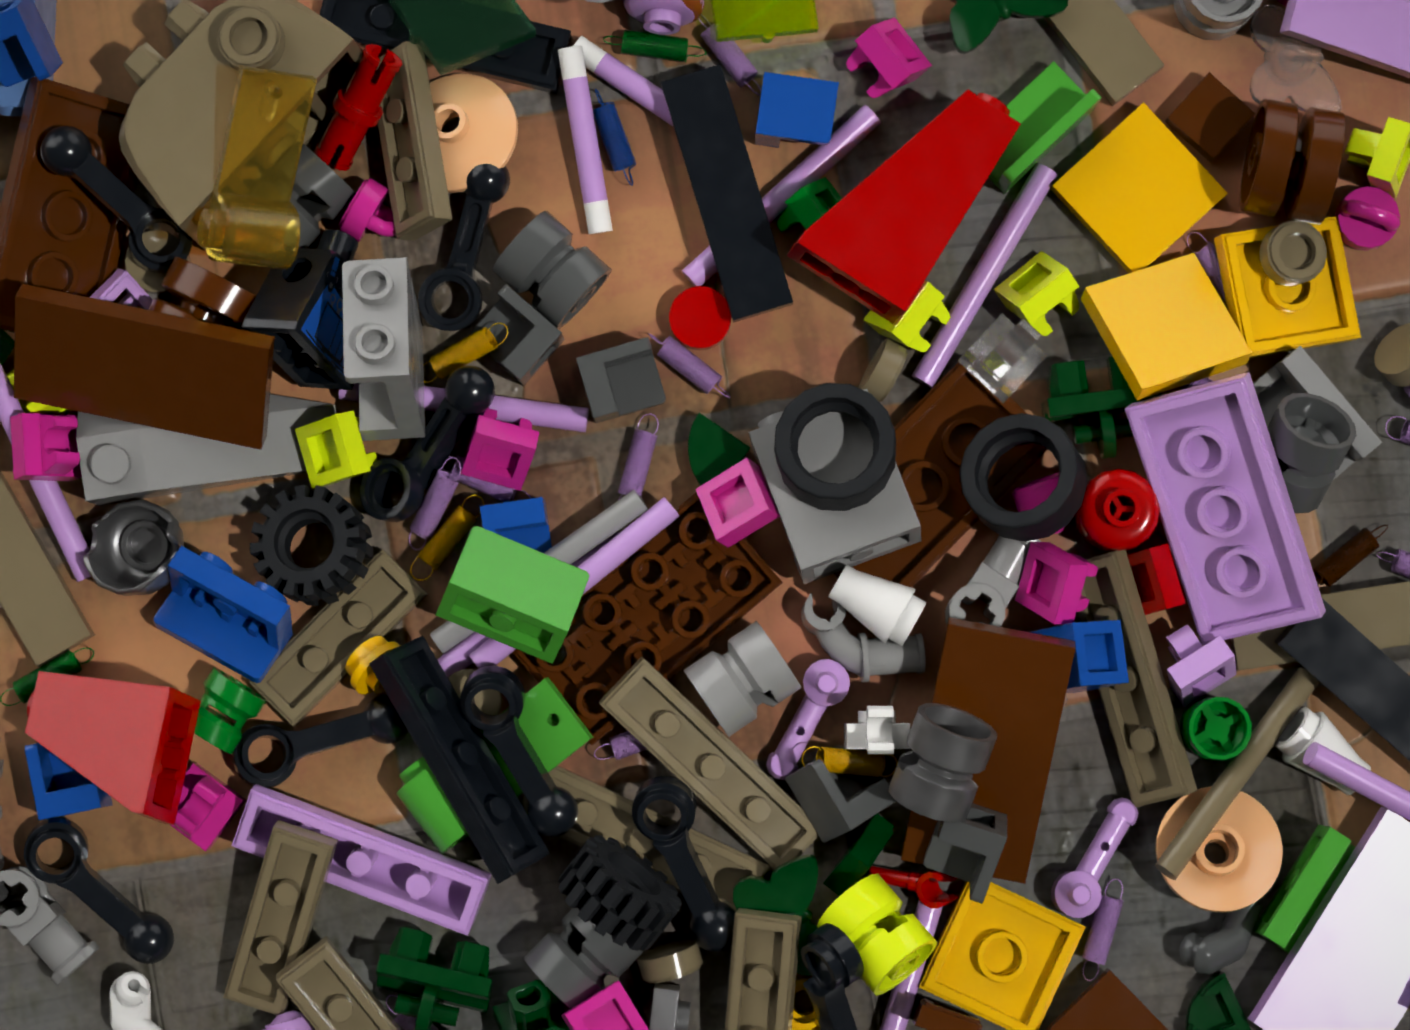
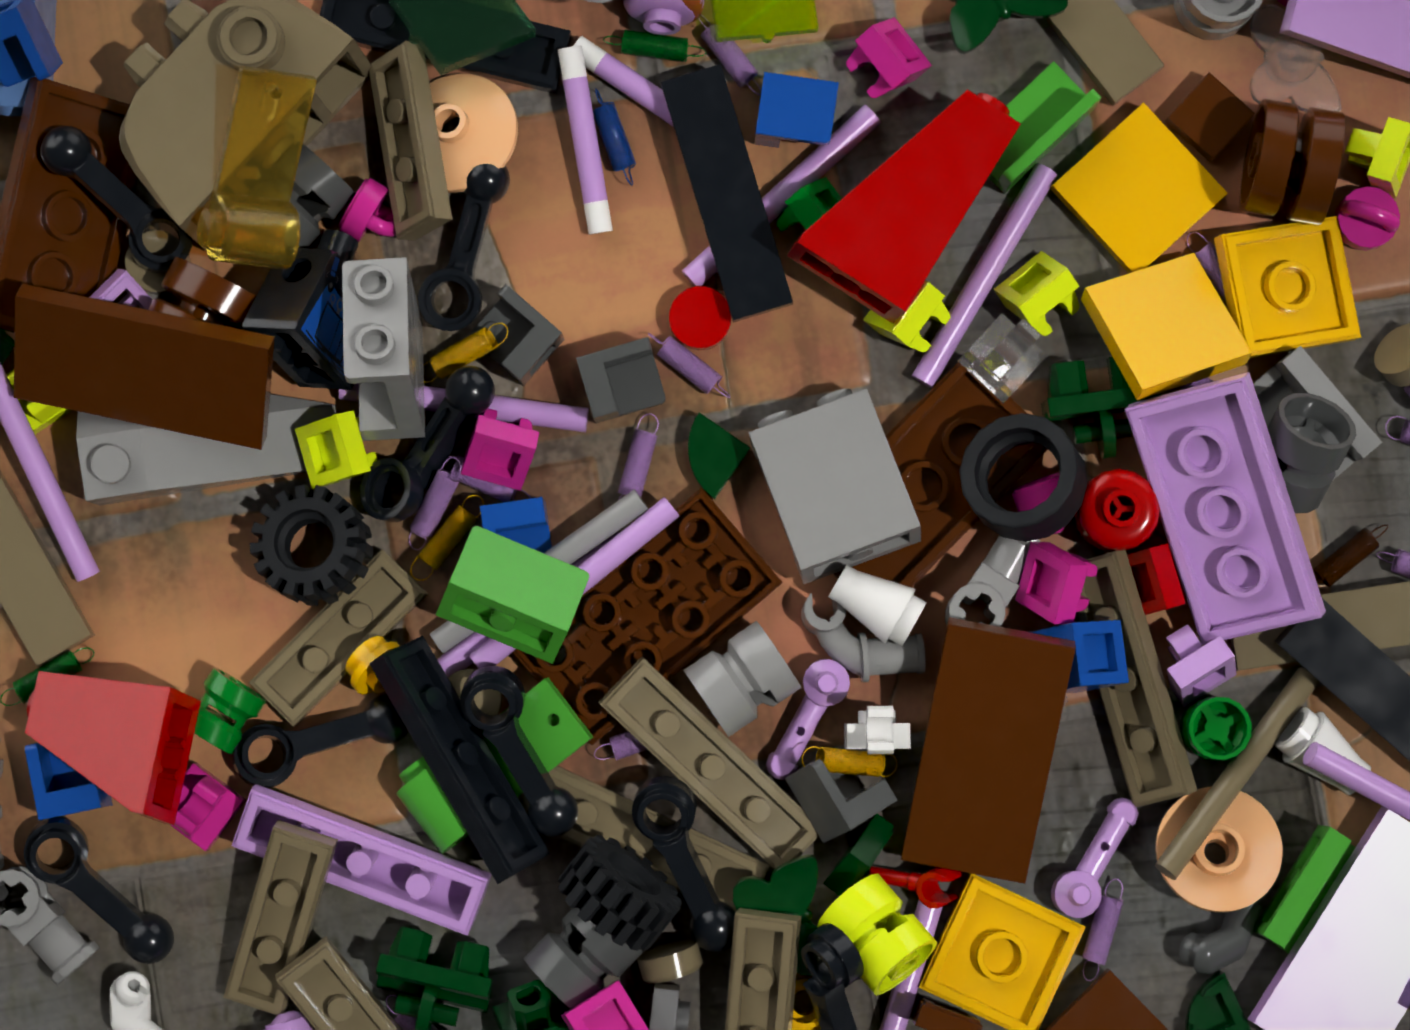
(45, 447): dark pink tile -> none
(133, 548): flat silver hair -> none
(224, 614): blue bracket -> none
(358, 106): red pin -> none
(551, 269): dark grey wheel -> none
(737, 502): dark pink tile -> none
(819, 401): black tyre -> none
(884, 369): dark tan tile -> none
(939, 770): flat silver wheel -> none
(969, 848): dark grey panel -> none
(1293, 253): dark tan tile -> none

